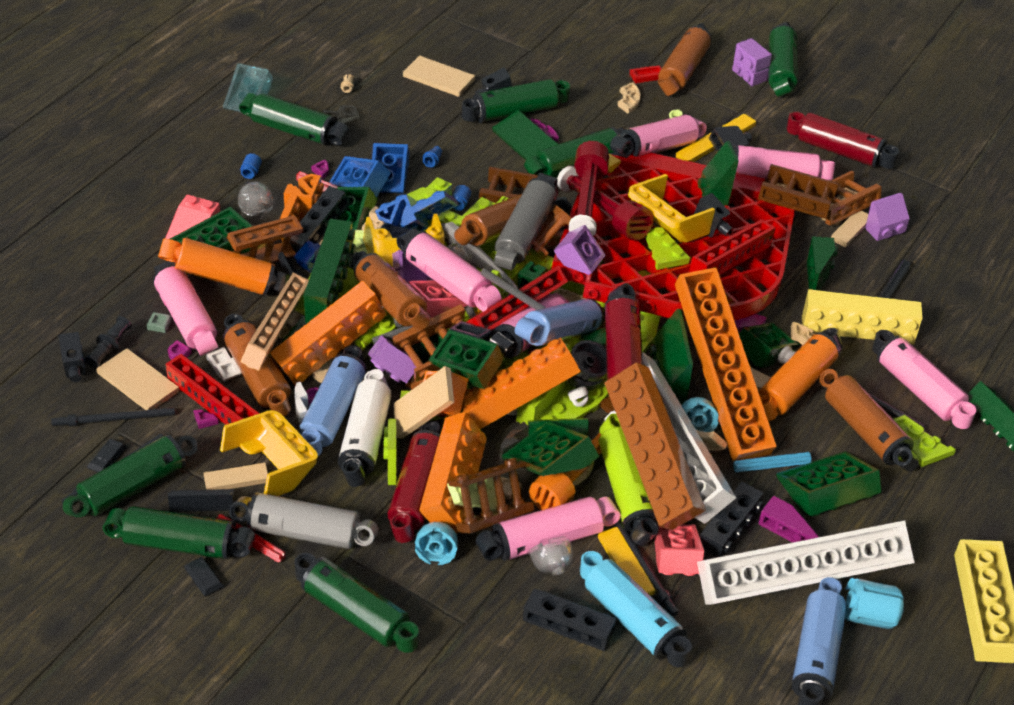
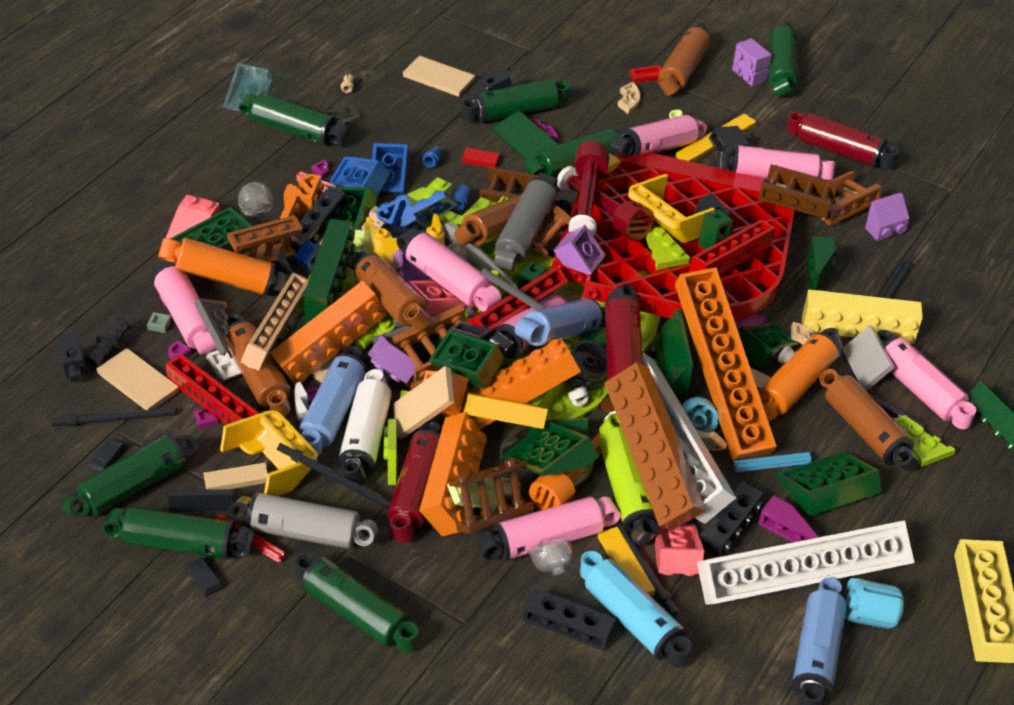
(215, 320): none -> dark grey wing
(250, 166): blue brick -> none
(297, 456): none -> black bar
(436, 543): medium azure cylinder -> none
(480, 157): none -> red tile
(505, 410): none -> yellow tile
(714, 228): none -> dark green brick
(720, 174): dark green slope -> none
(850, 228): tan tile -> none
(868, 357): none -> light grey tile

